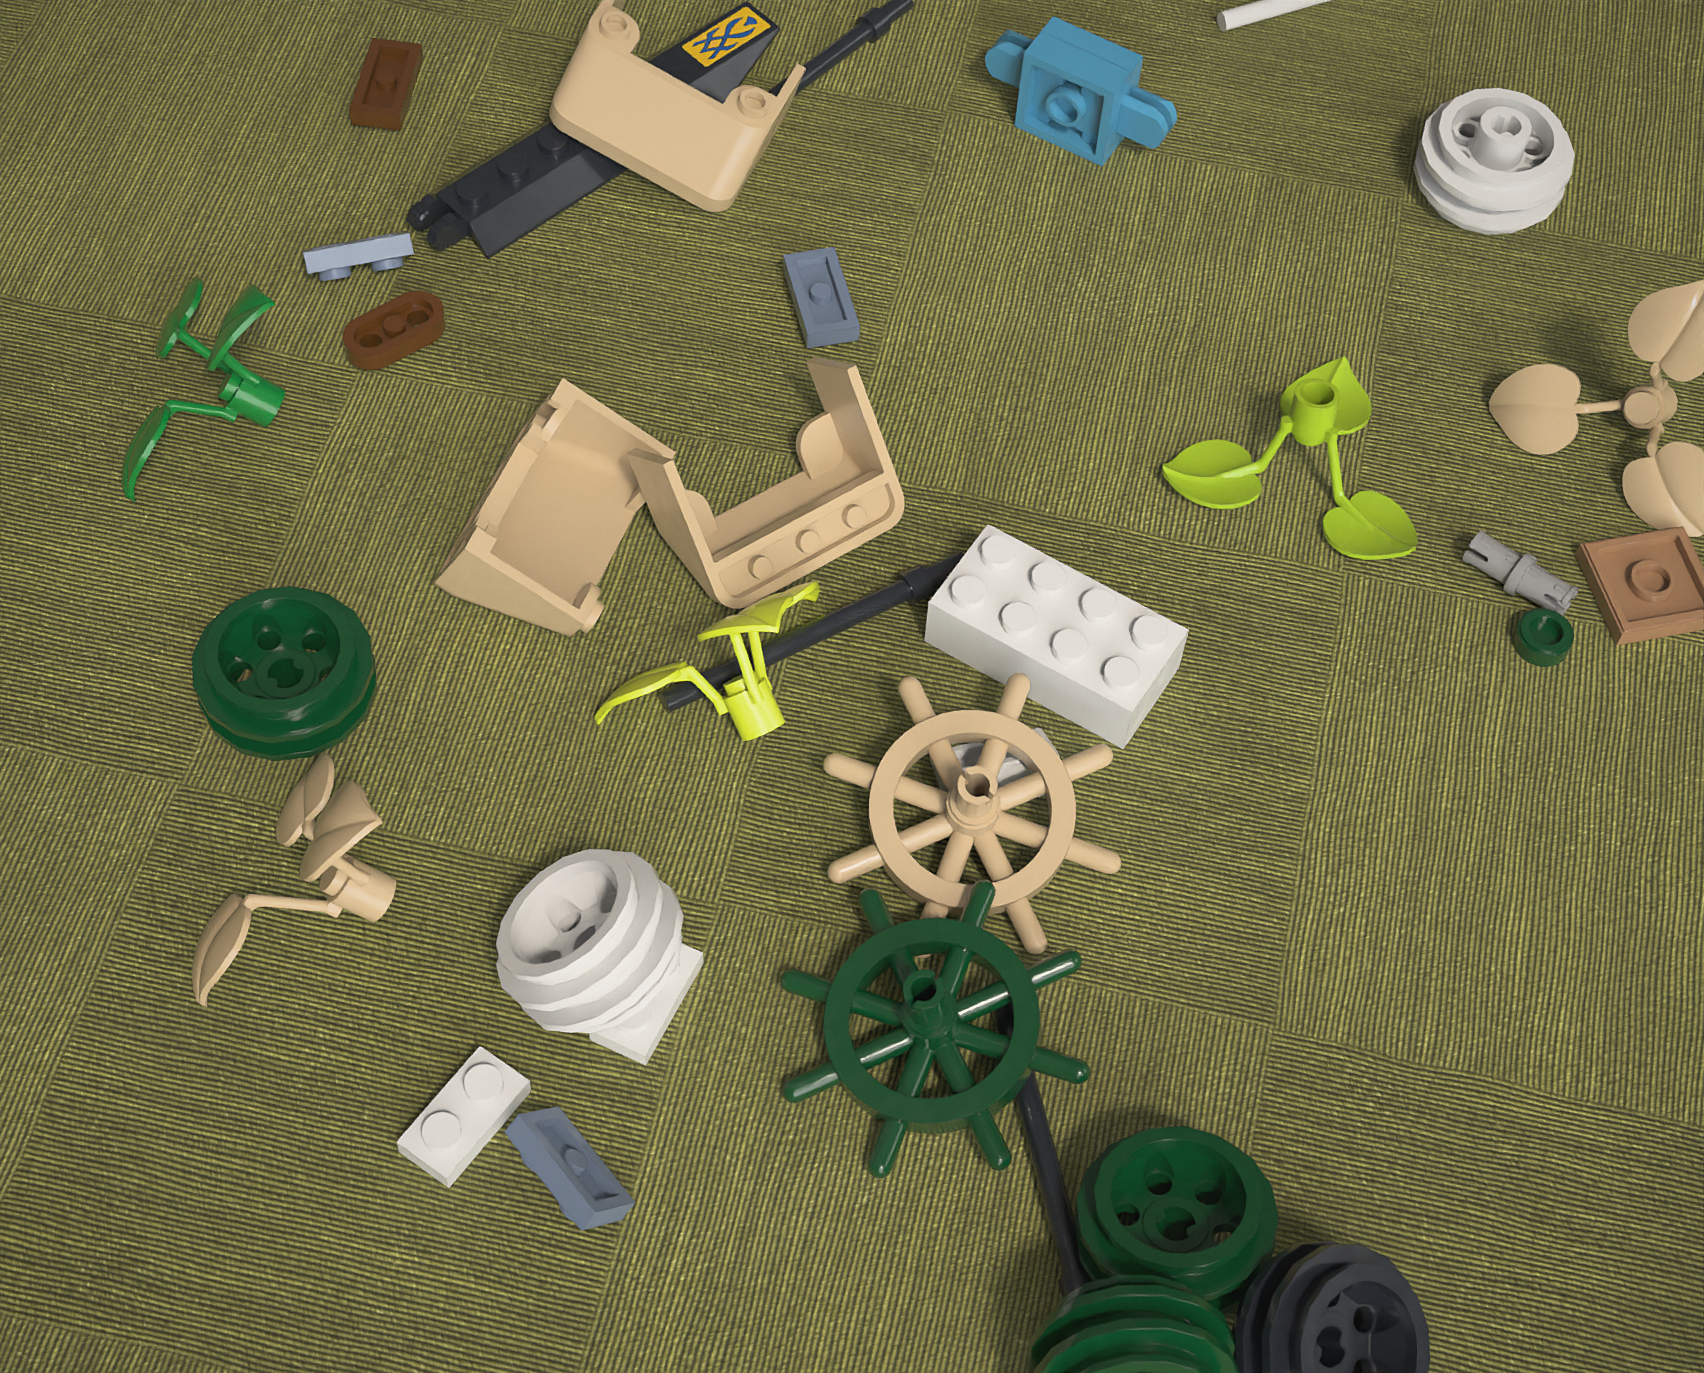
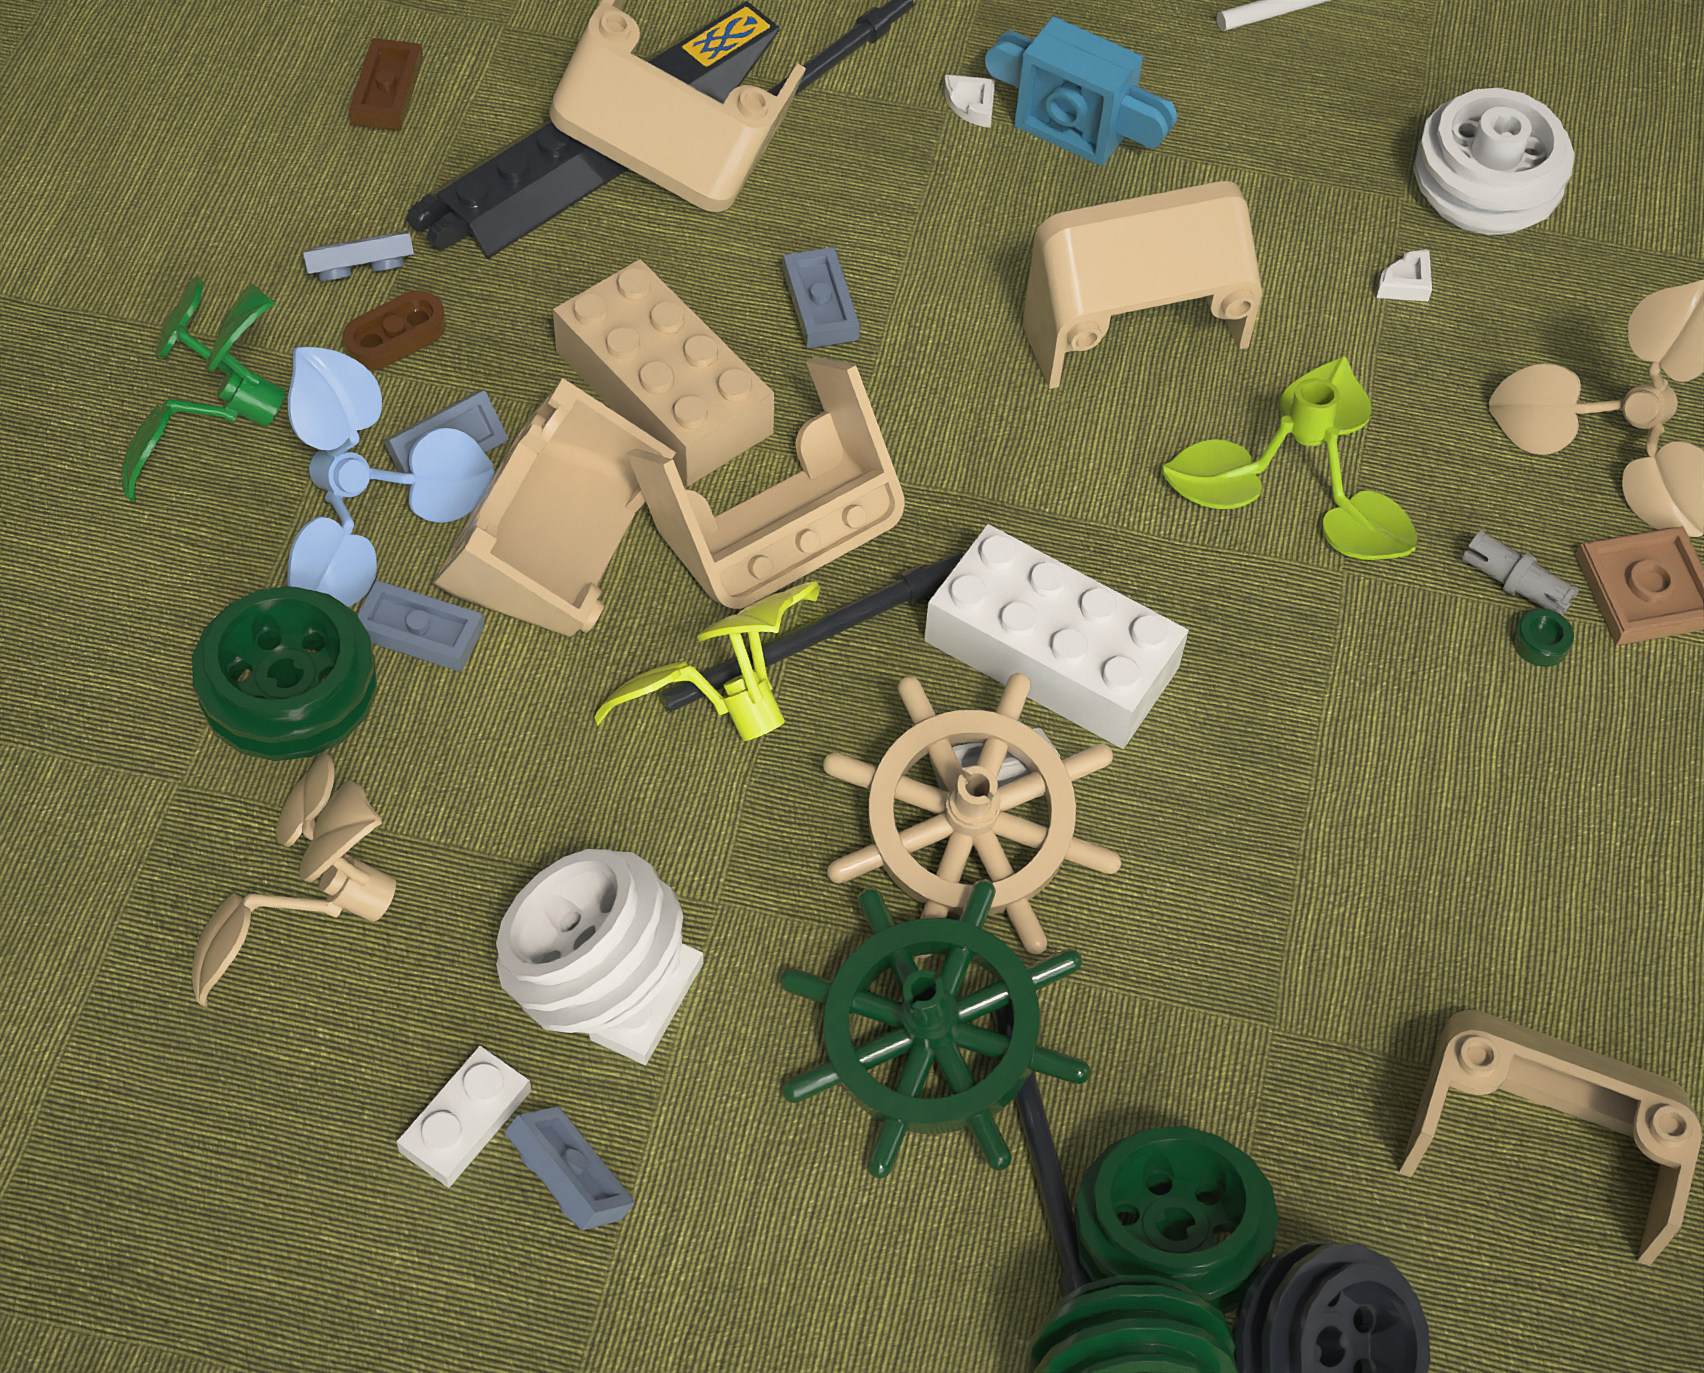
(326, 407): none -> light blue plant
(420, 625): none -> sand blue plate
(471, 415): none -> sand blue plate
(664, 370): none -> tan brick
(970, 98): none -> white tile
(1136, 259): none -> tan windscreen
(1407, 278): none -> white tile
(1490, 1053): none -> tan windscreen

